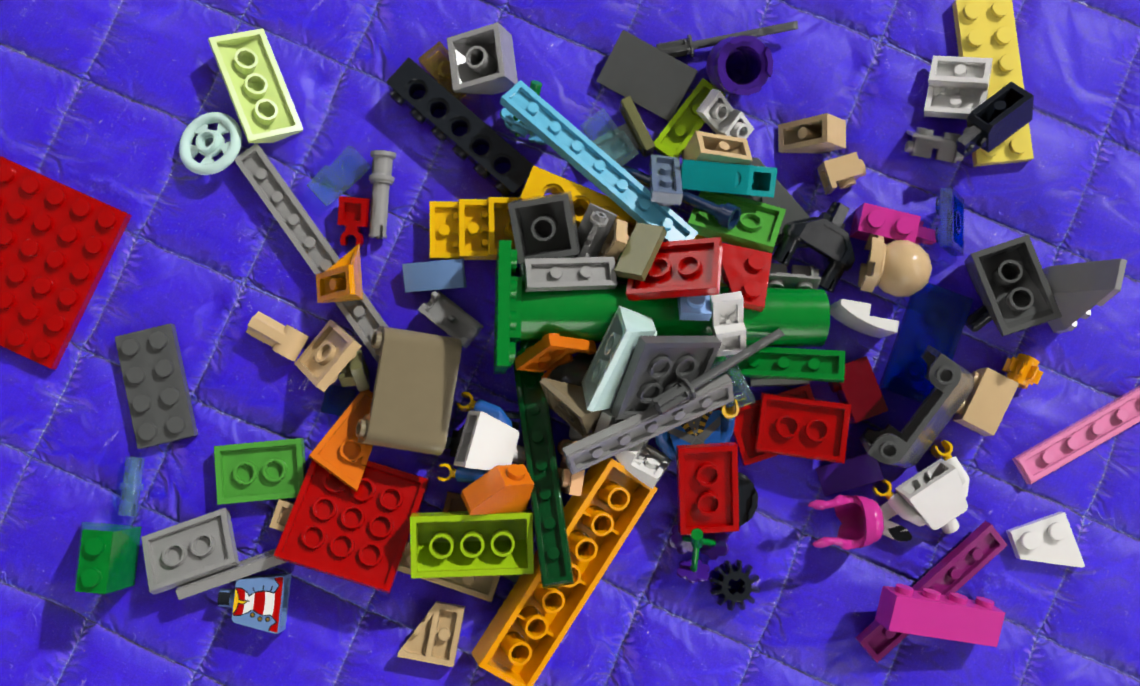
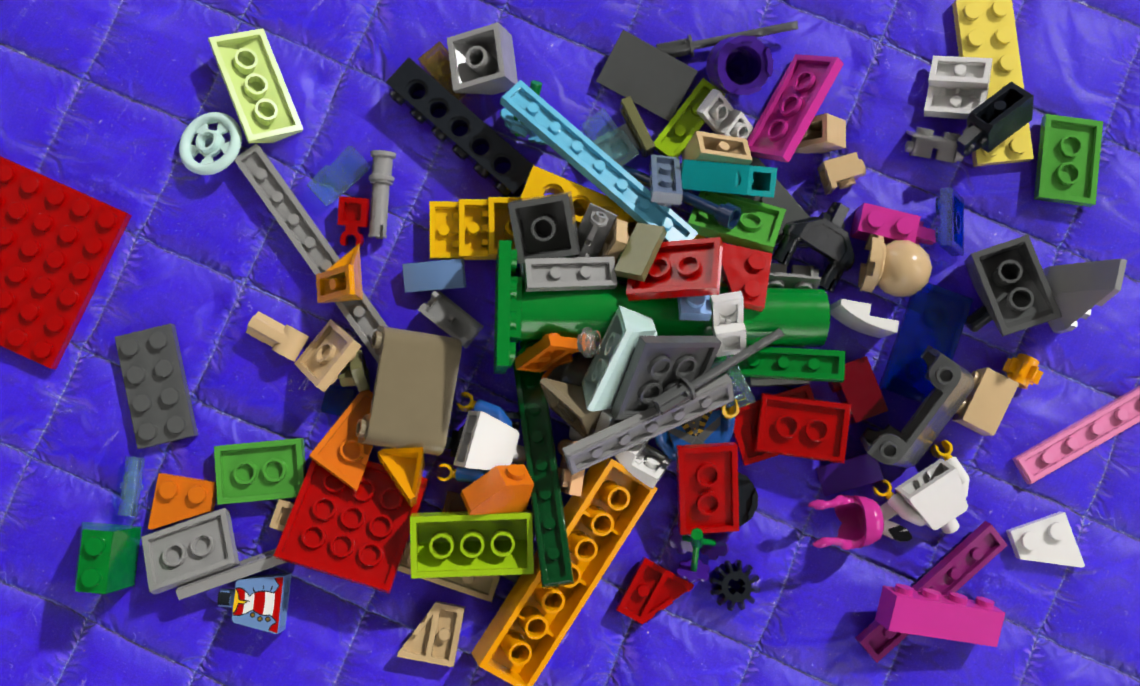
(180, 499): none -> orange wing
(405, 469): none -> light orange slope
(589, 342): none -> clear plate
(651, 591): none -> red wing
(793, 106): none -> dark pink plate
(1068, 160): none -> bright green plate

